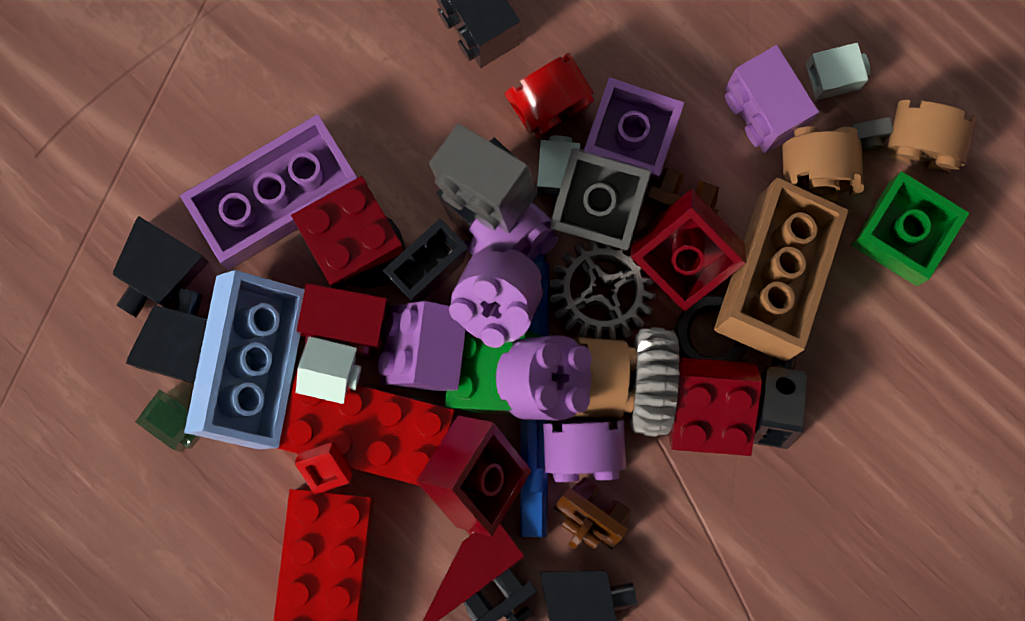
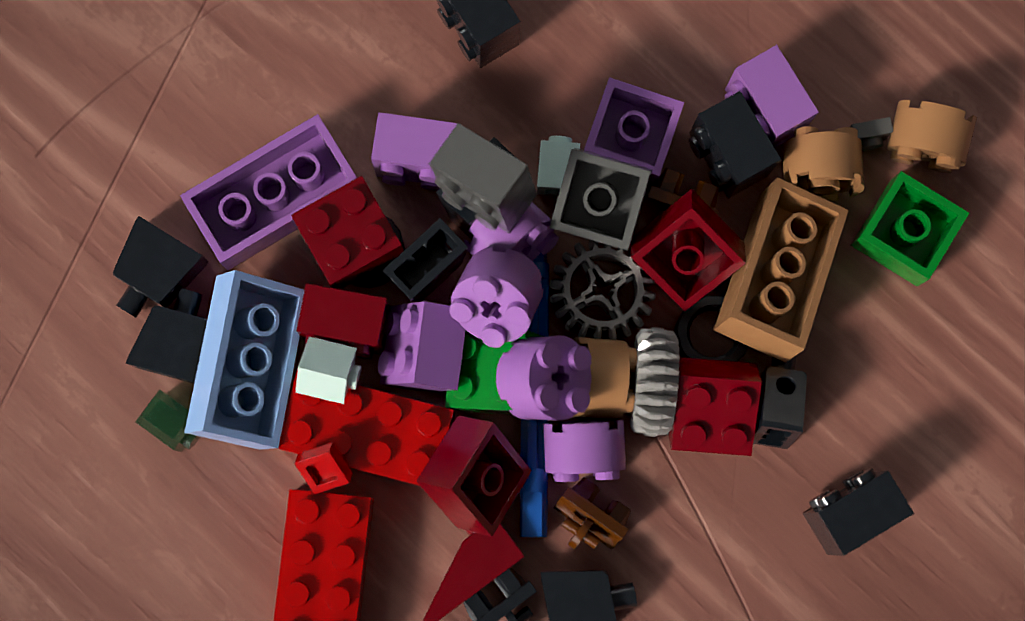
(406, 147): none -> medium lavender brick
(549, 94): red brick -> none
(733, 145): none -> black brick
(838, 71): light aqua brick -> none
(858, 512): none -> black brick

